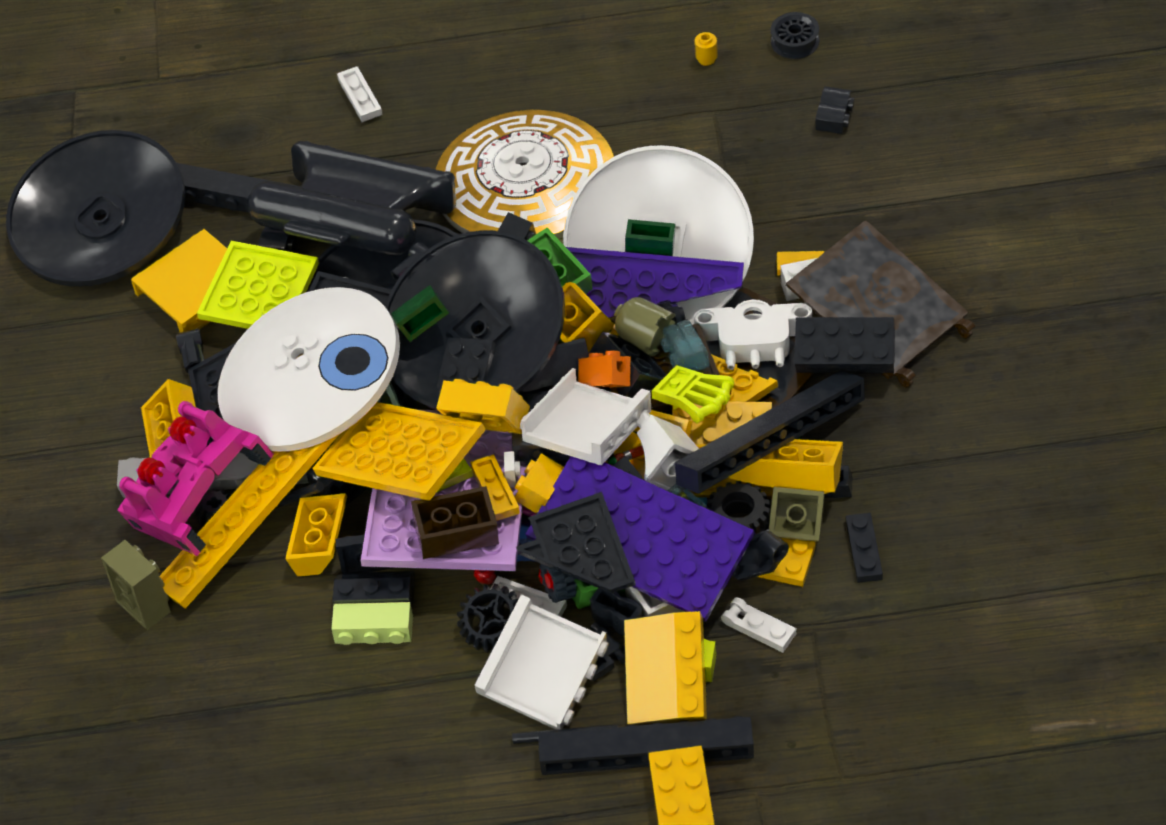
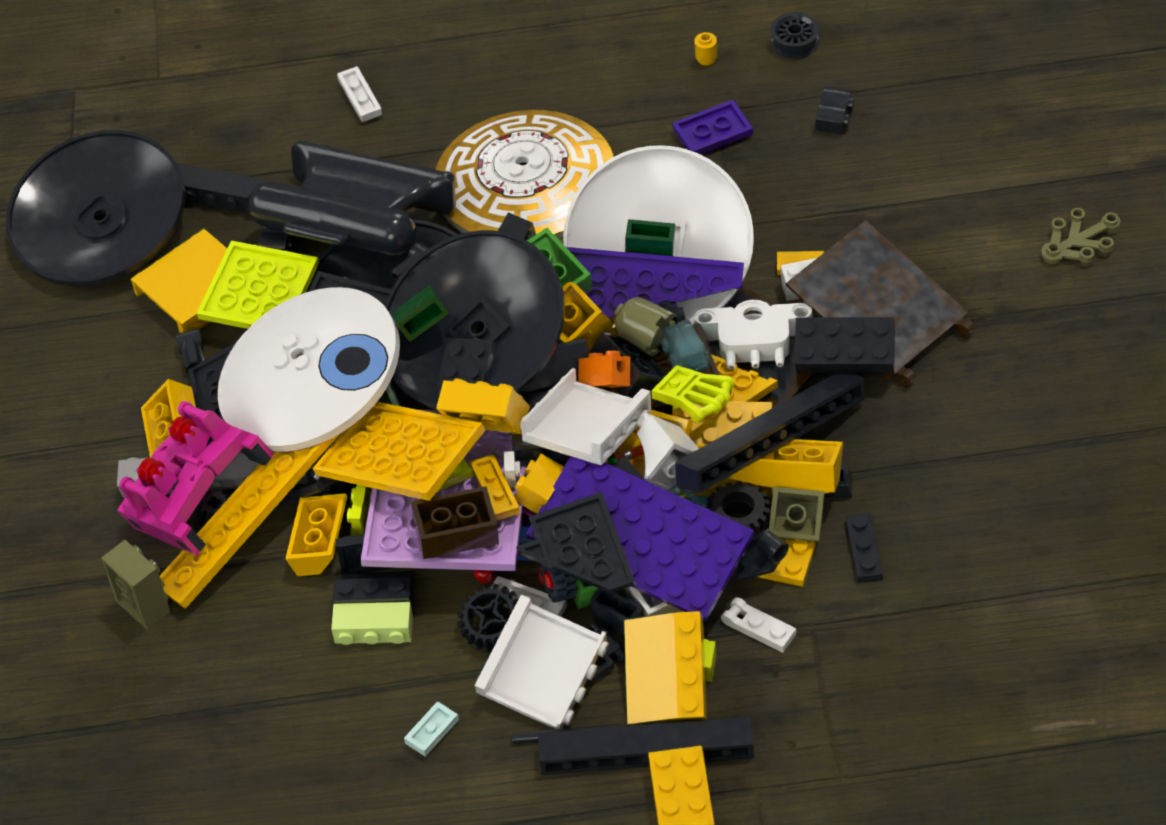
(359, 512): none -> neon yellow plate
(431, 729): none -> light aqua plate
(713, 128): none -> dark purple plate
(1055, 251): none -> olive plant

